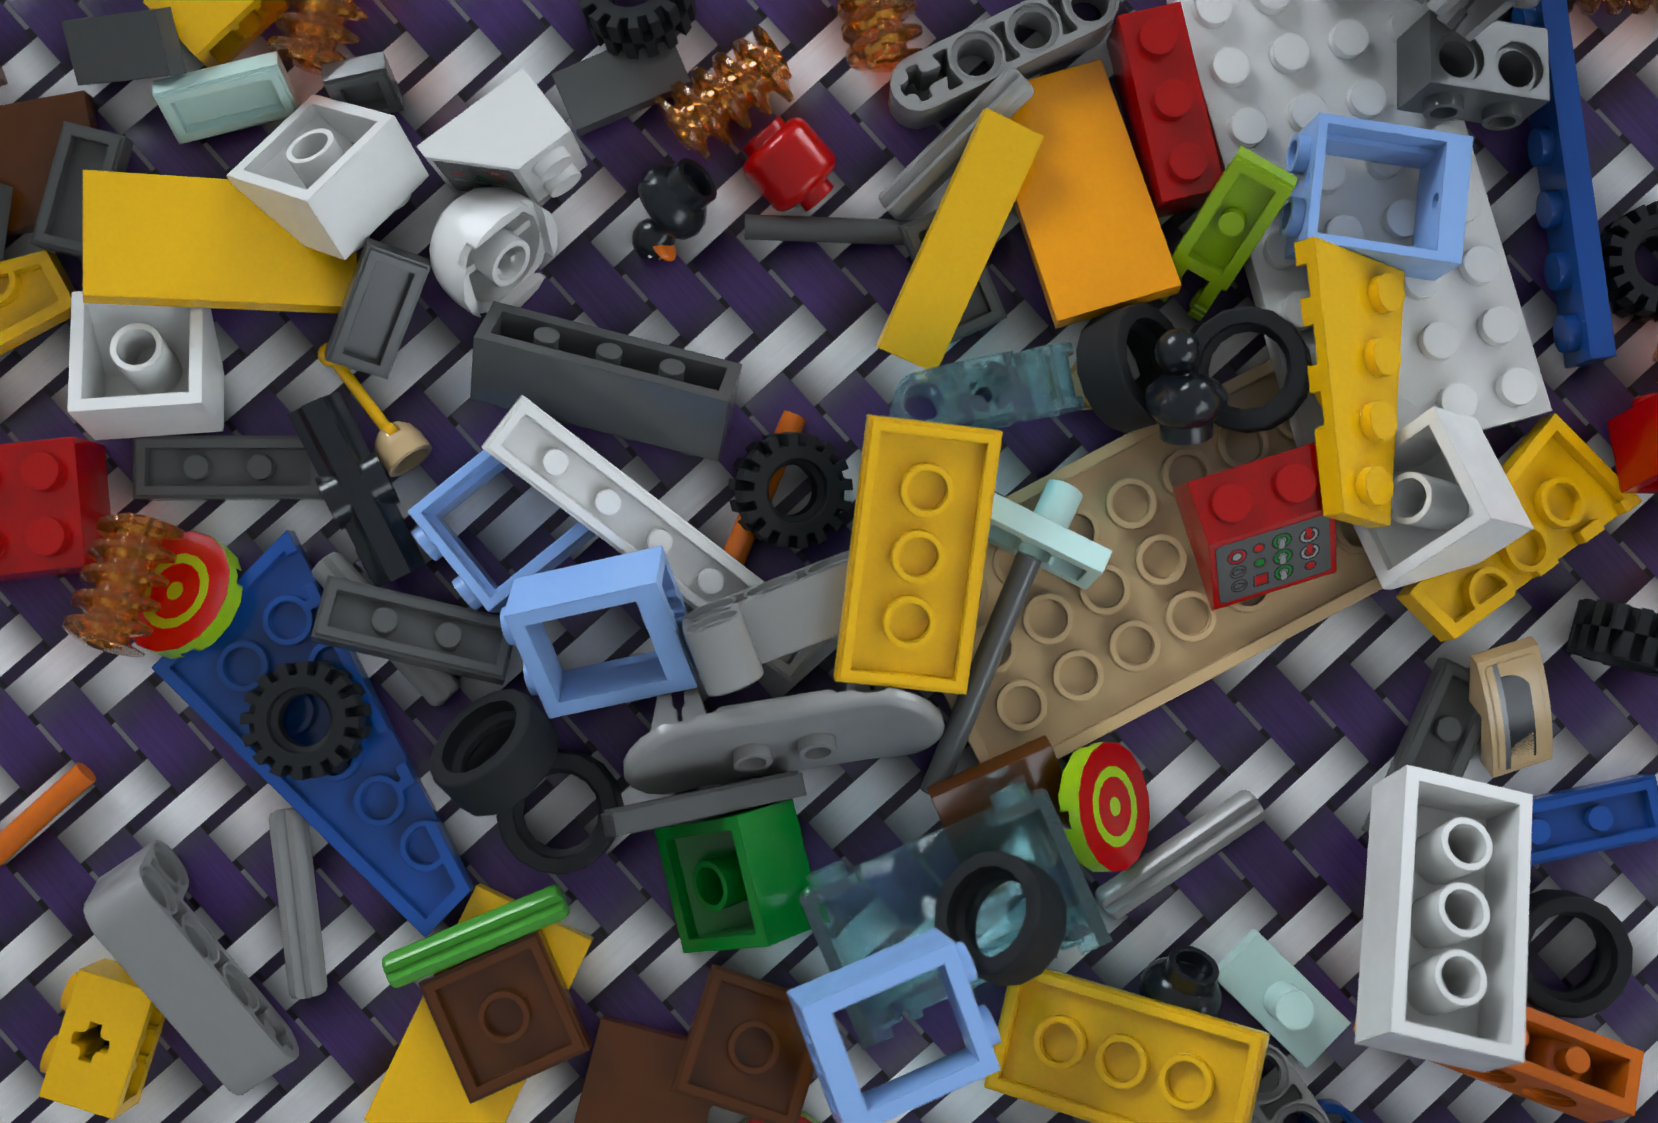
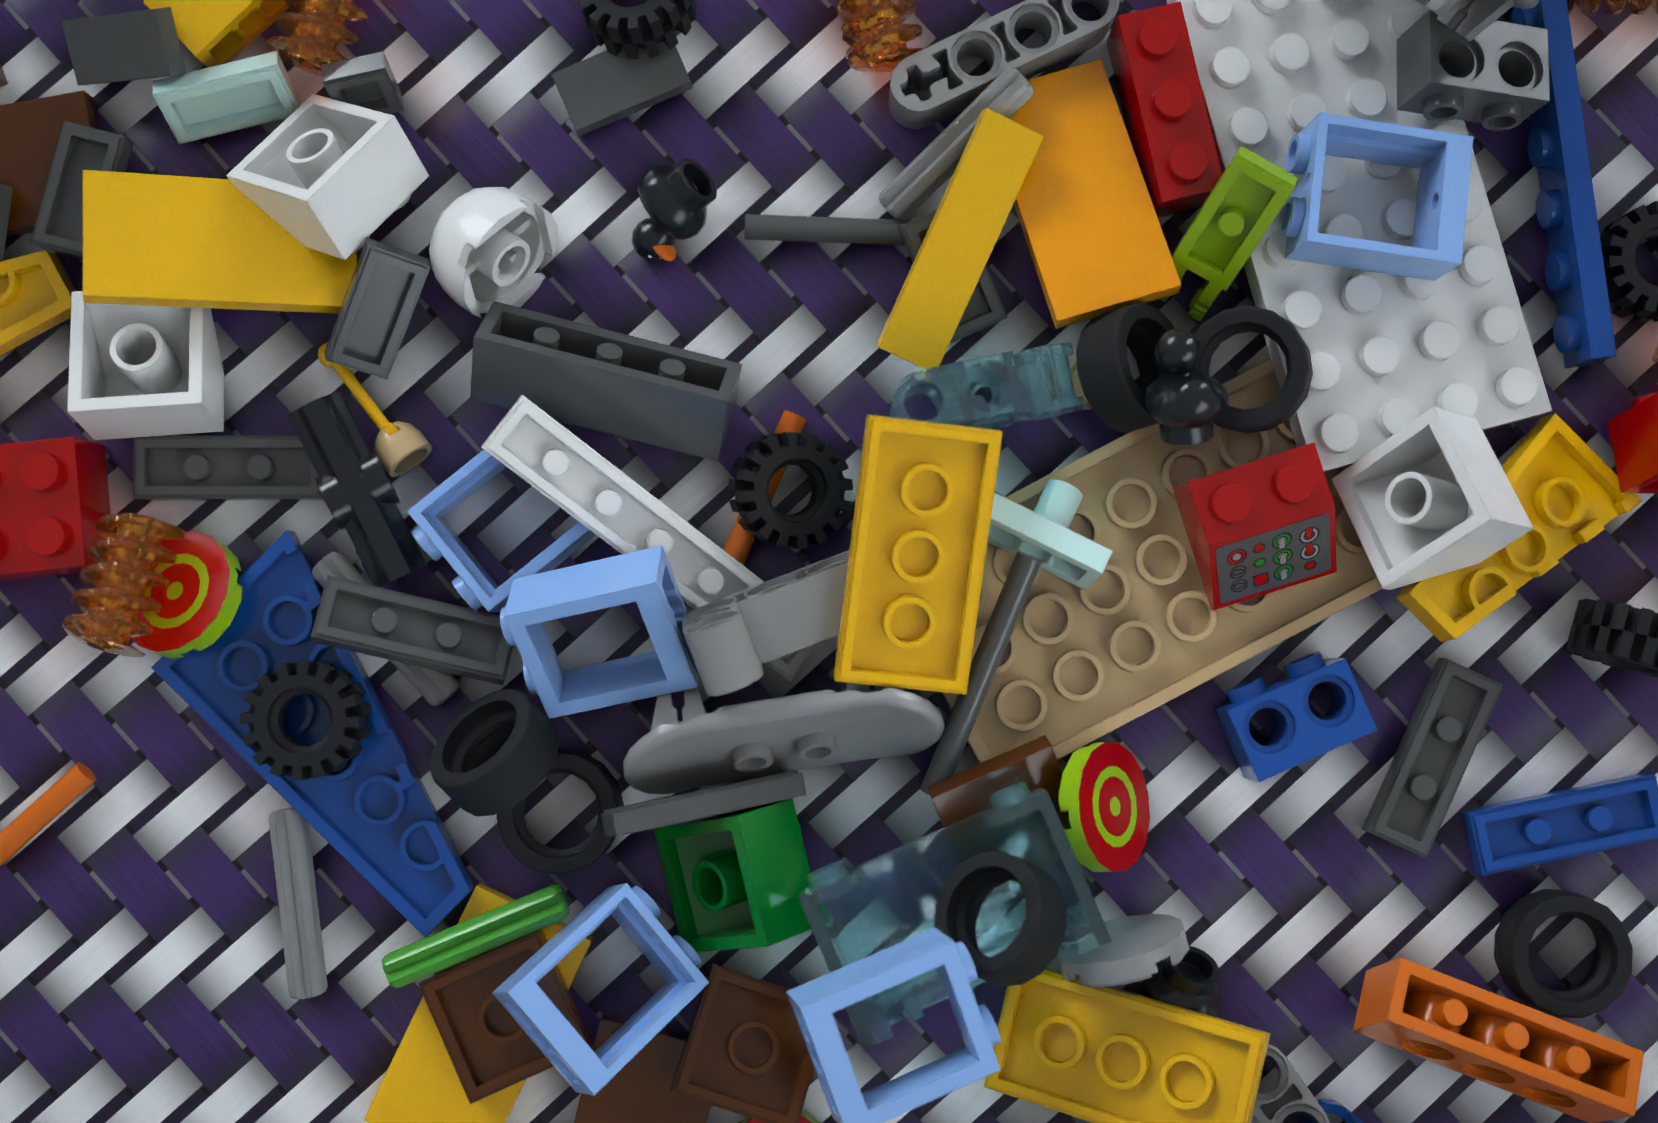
(77, 1062): yellow brick -> none
(186, 971): light grey beam -> none
(508, 142): white slope -> none
(553, 1034): none -> light blue window
(727, 94): clear orange piece -> none
(789, 164): red head -> none
(1131, 955): none -> light grey tile
(1180, 854): light grey axle -> none
(1280, 998): light aqua tile -> none
(1297, 730): none -> blue brick
(1356, 378): yellow wing -> none
(1446, 921): white brick -> none
(1515, 707): tan slope -> none

